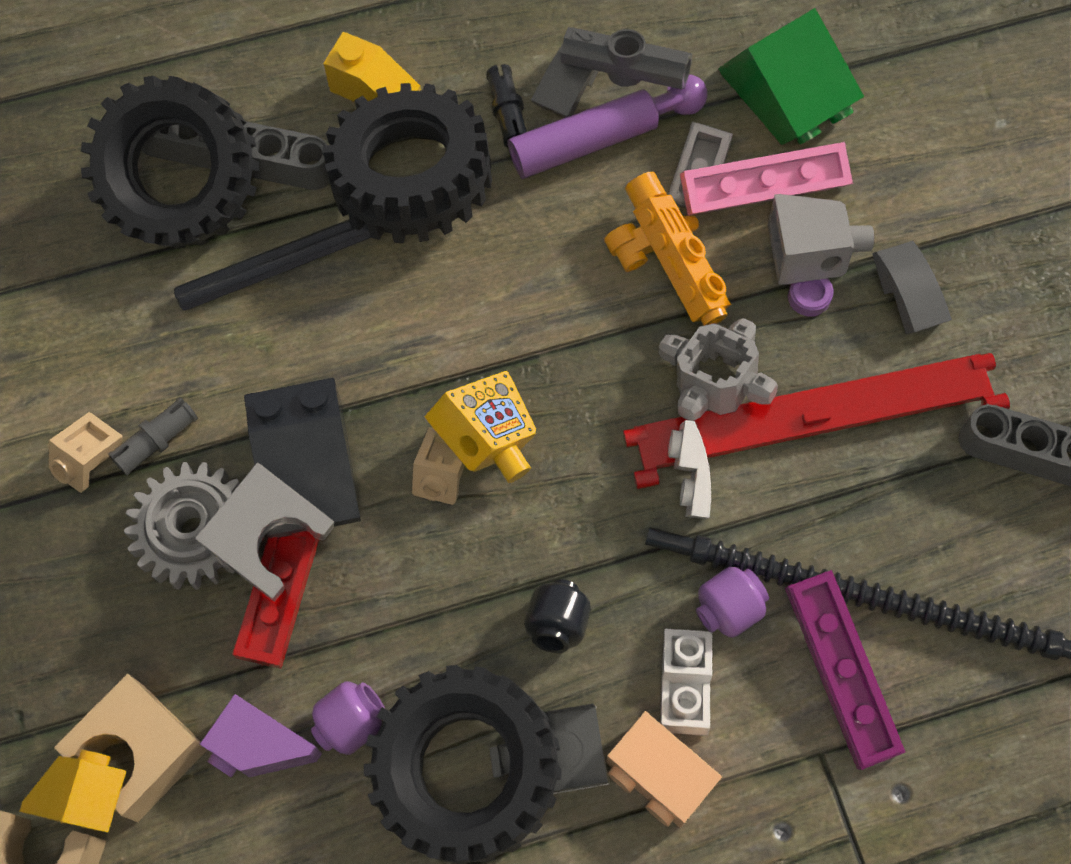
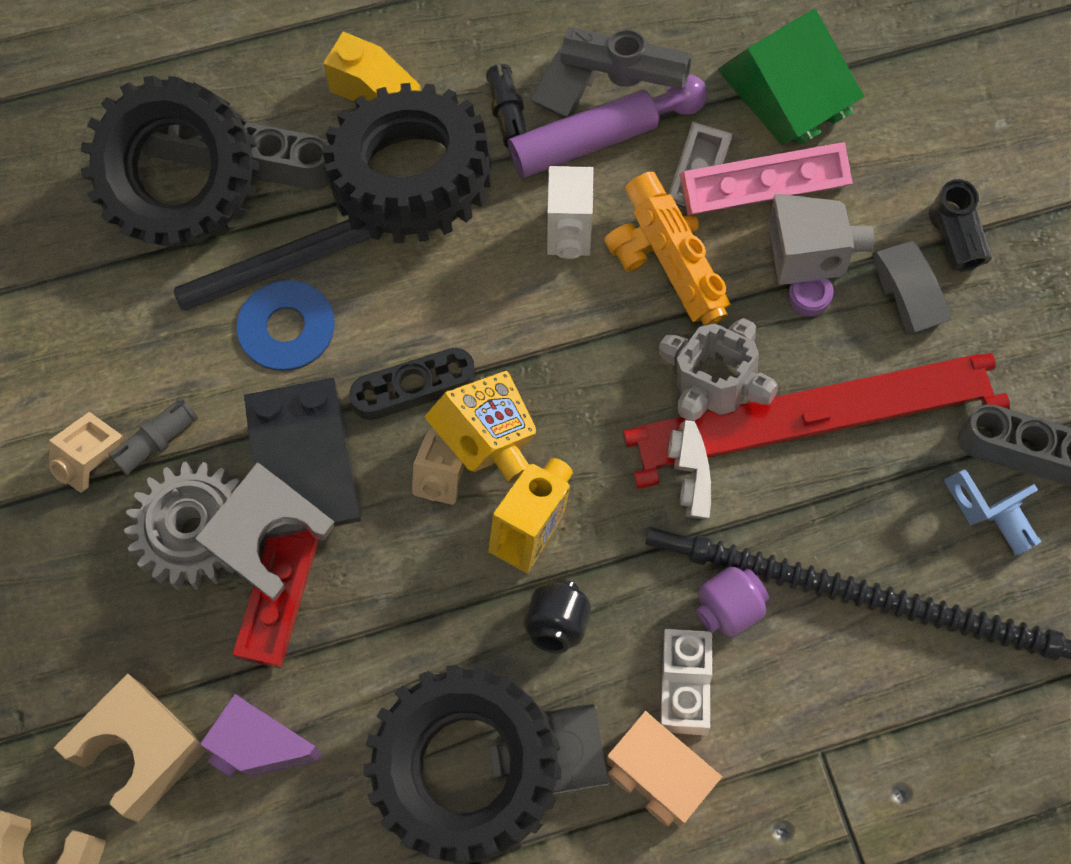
(77, 791): yellow slope -> none
(291, 354): none -> blue gear
(346, 717): medium lavender head -> none
(395, 374): none -> black beam
(530, 514): none -> yellow torso
(570, 211): none -> white brick
(845, 670): magenta tile -> none
(960, 228): none -> black piece
(1005, 512): none -> light blue bracket

